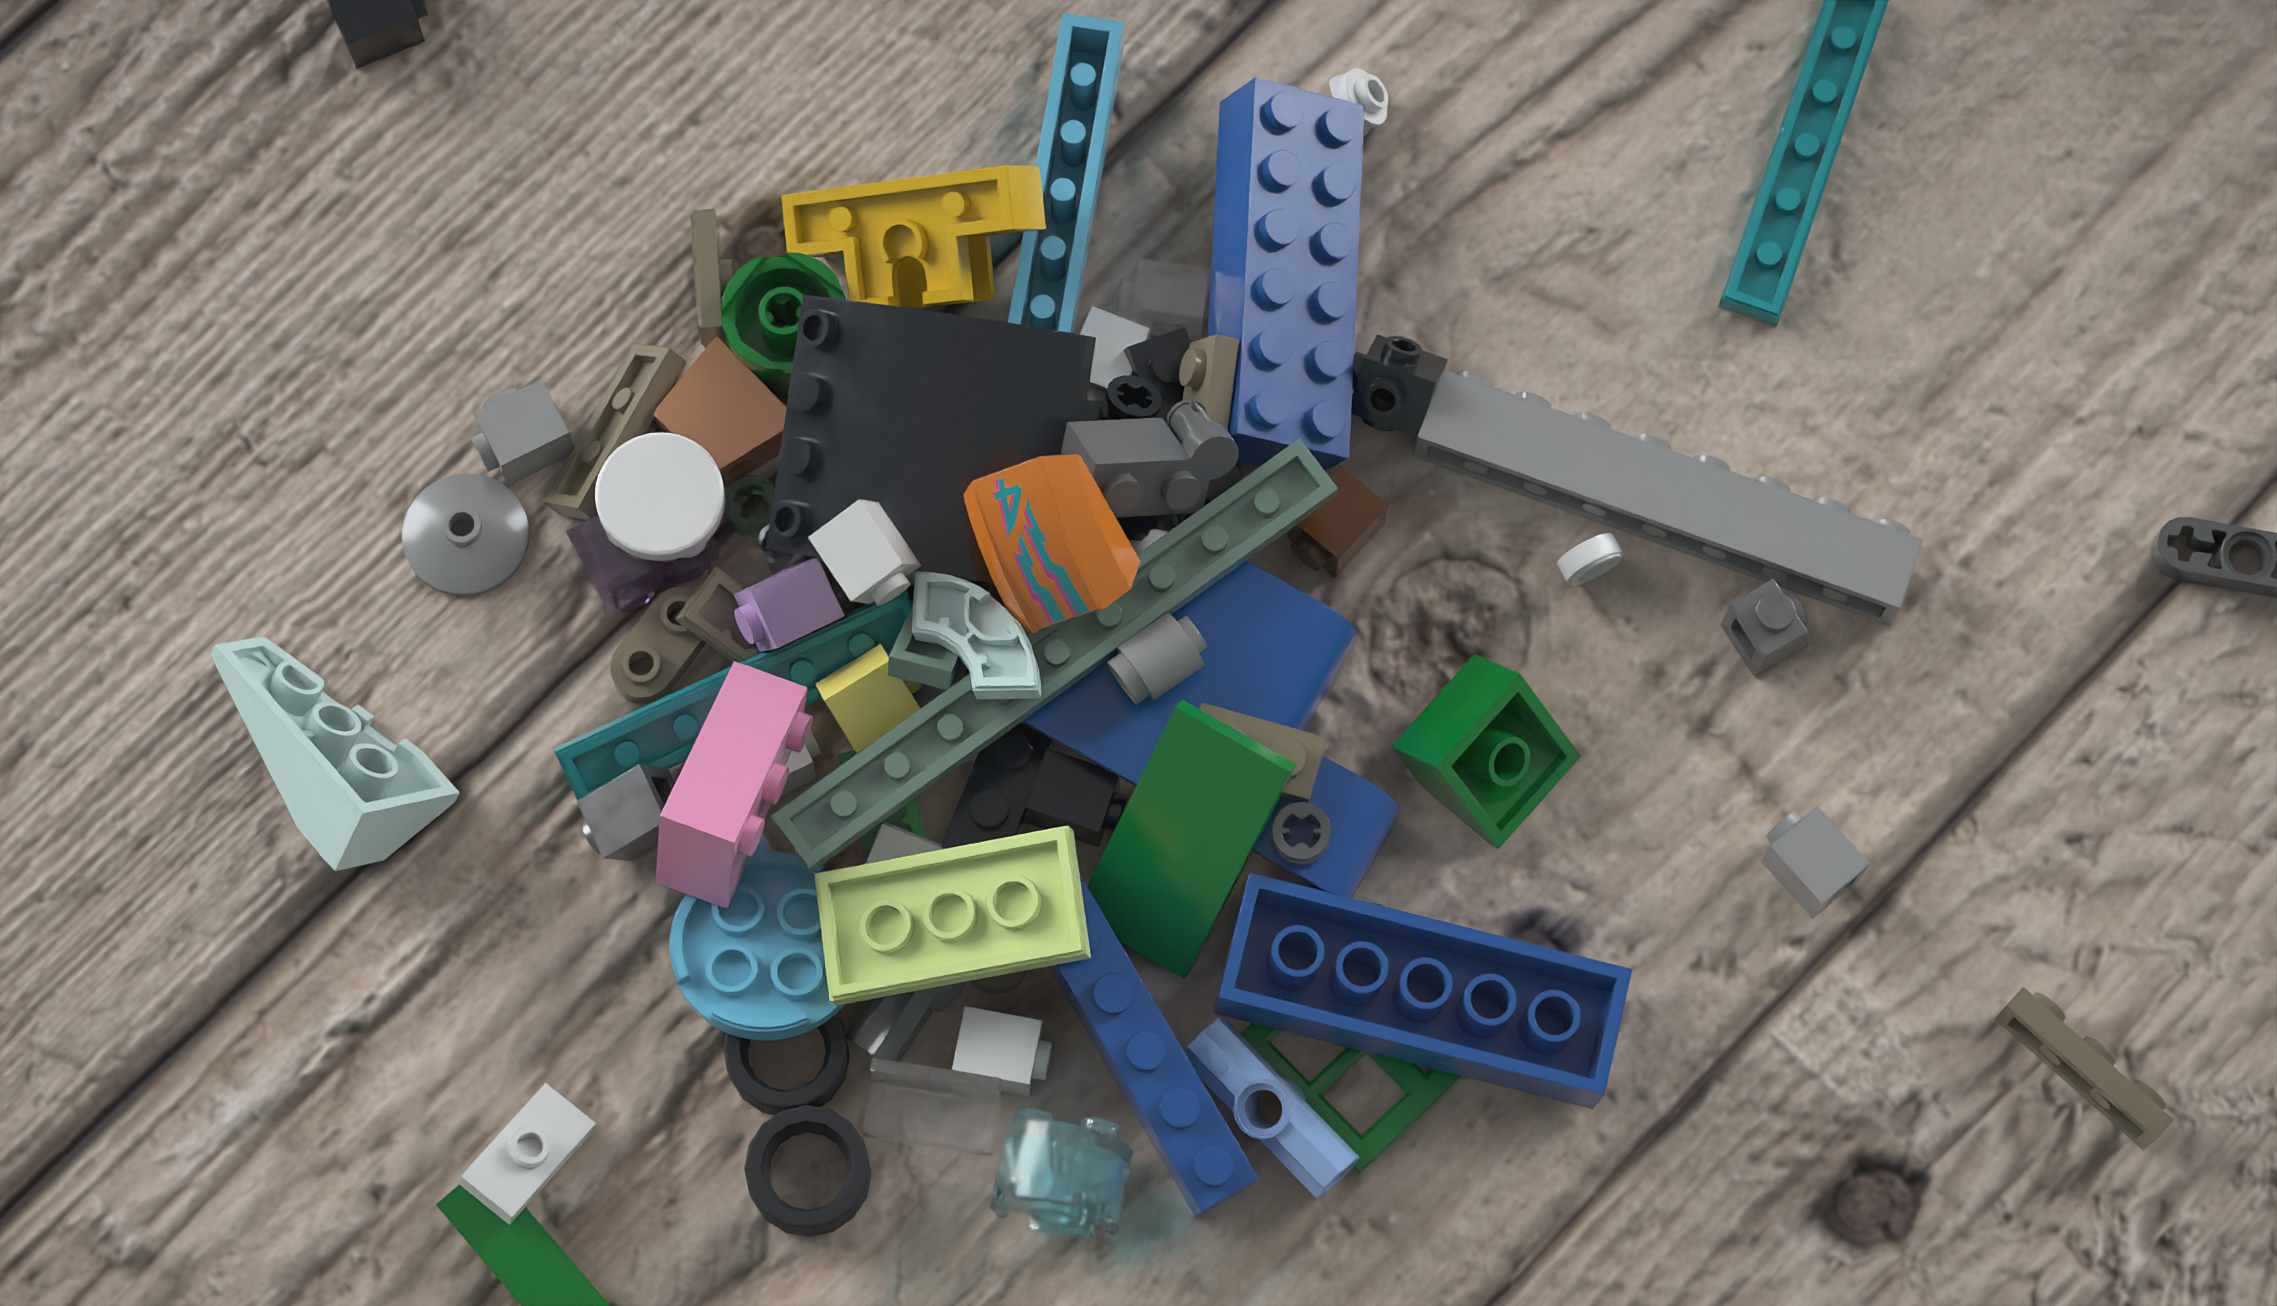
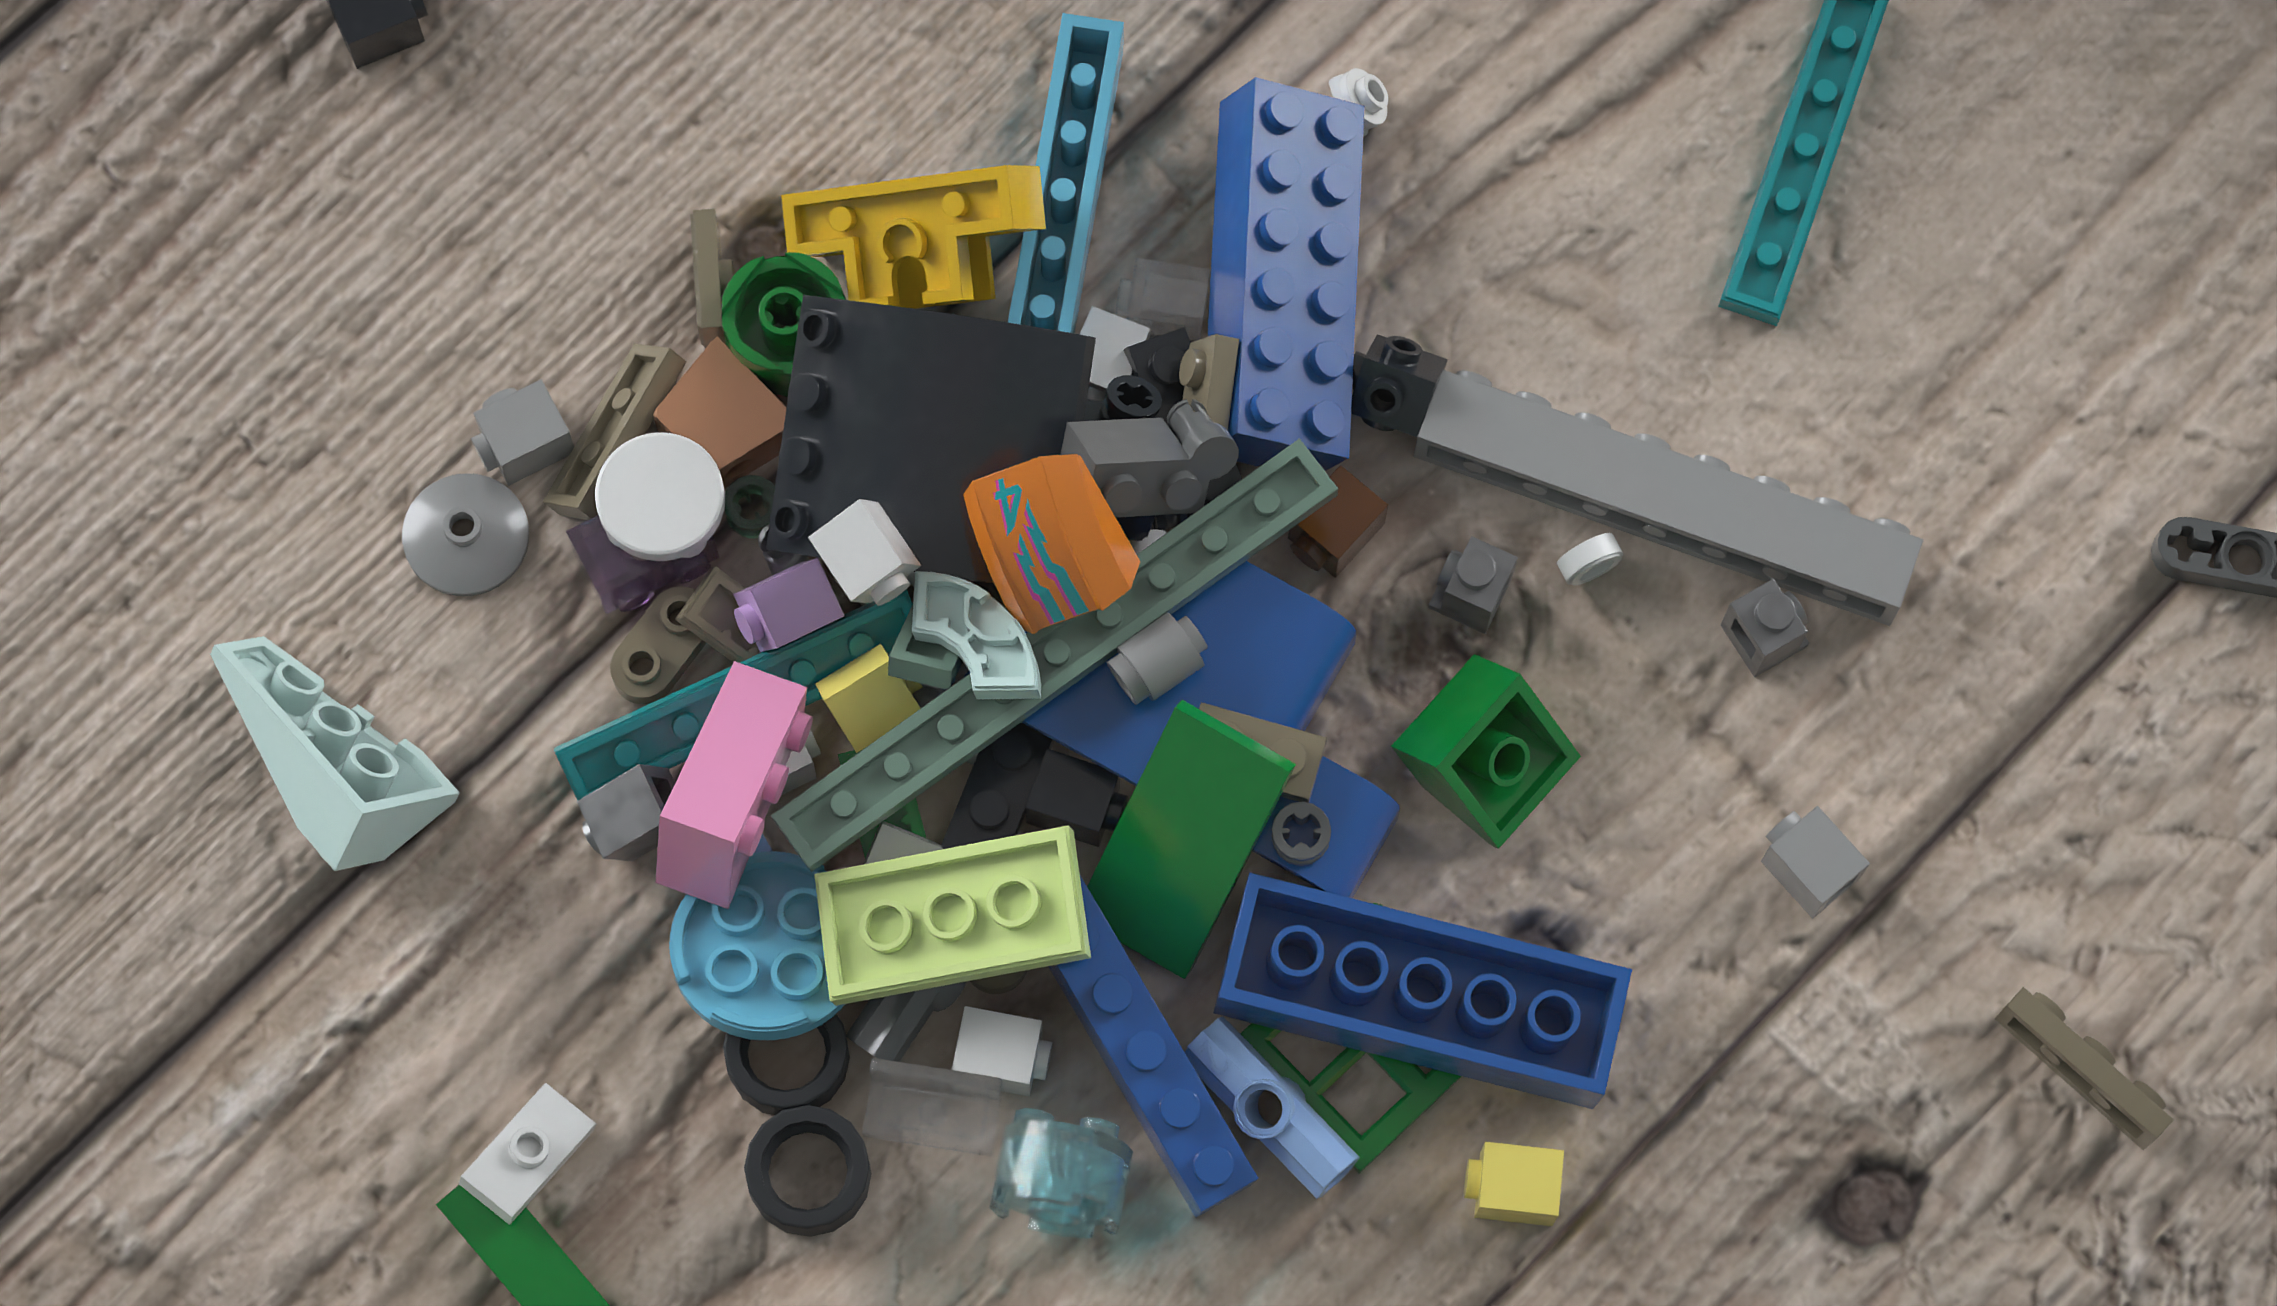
(1473, 584): none -> flat silver brick
(1515, 1183): none -> light yellow brick

